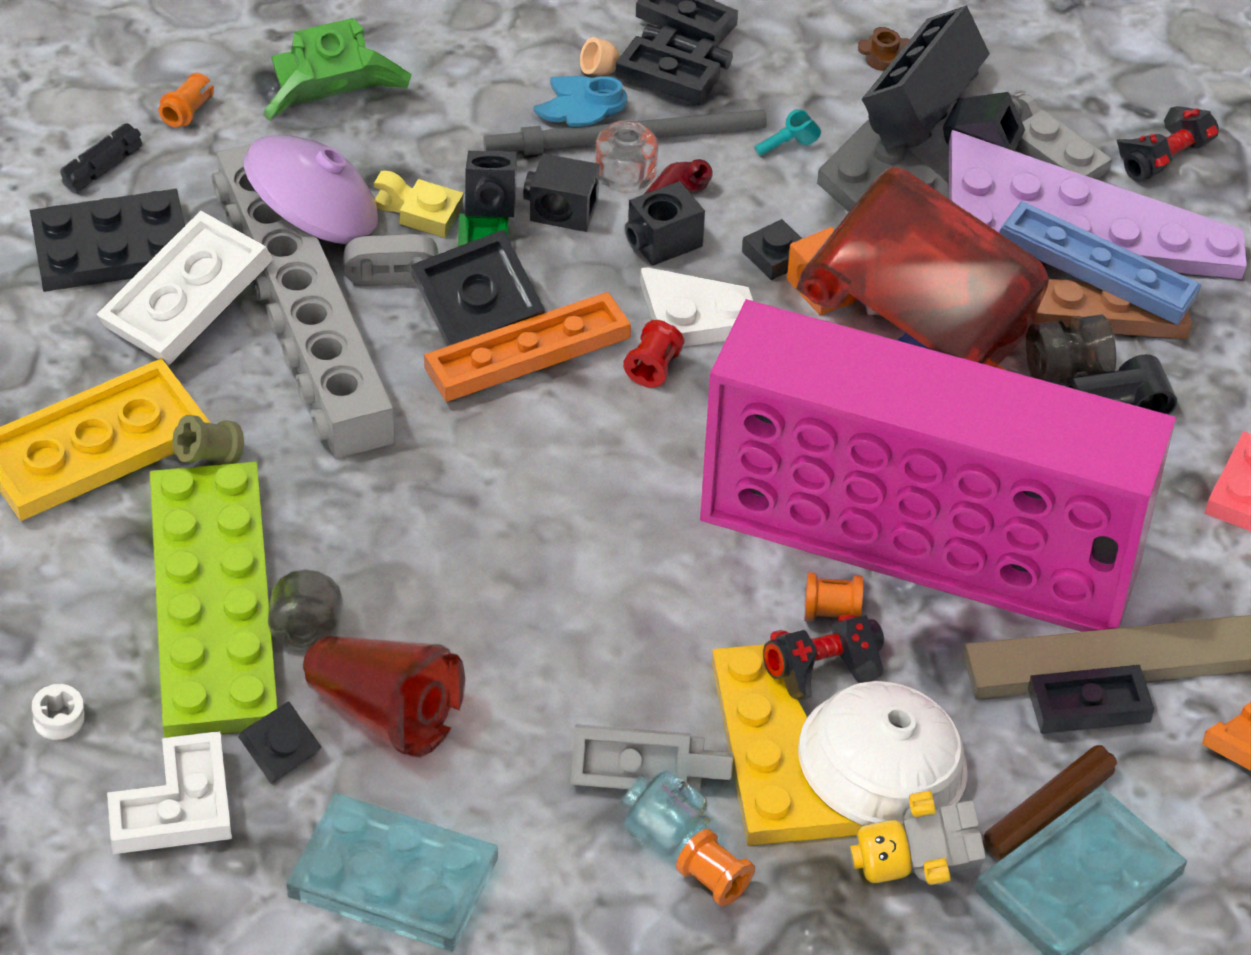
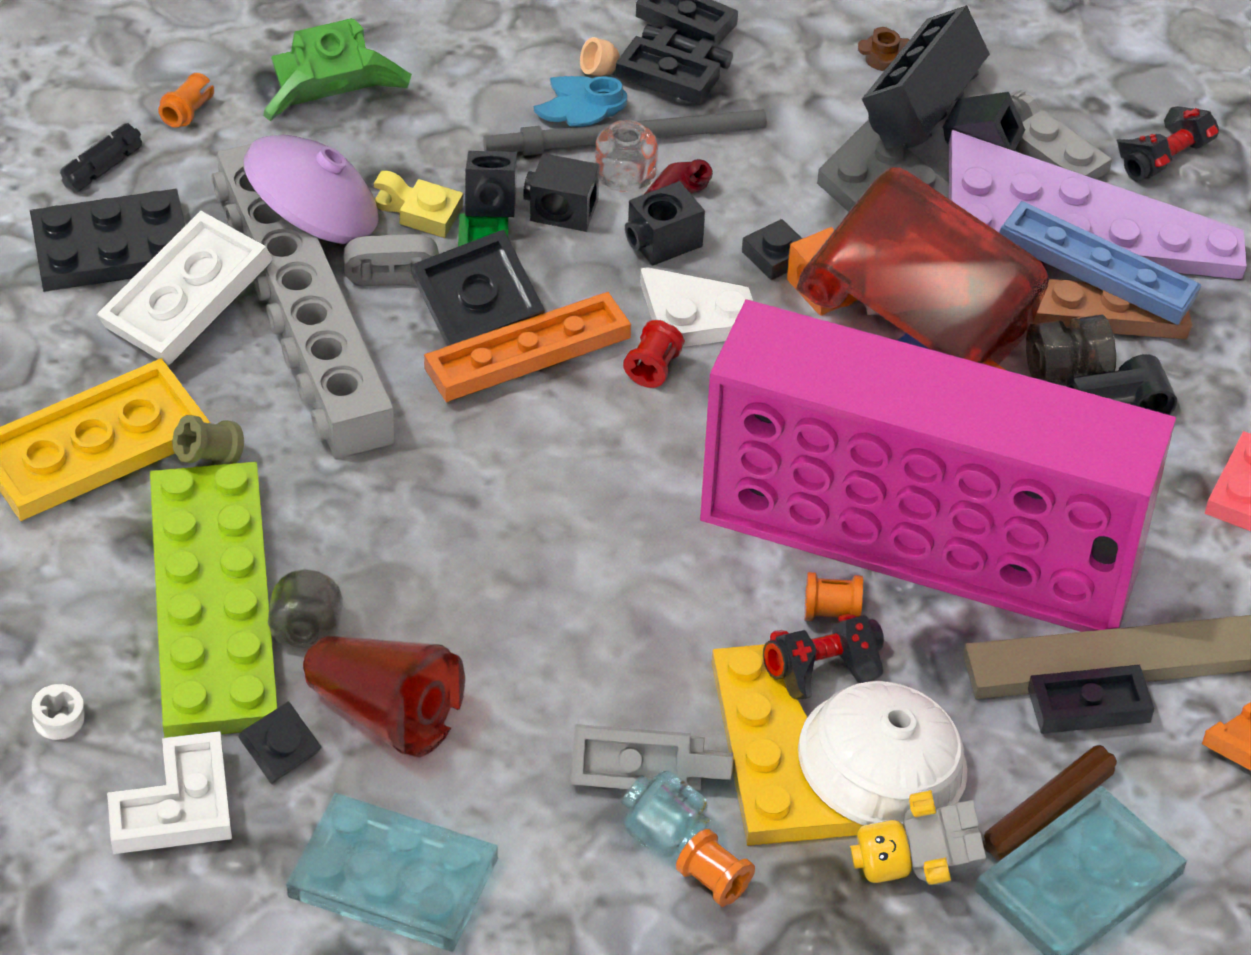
(798, 126): teal hand -> none

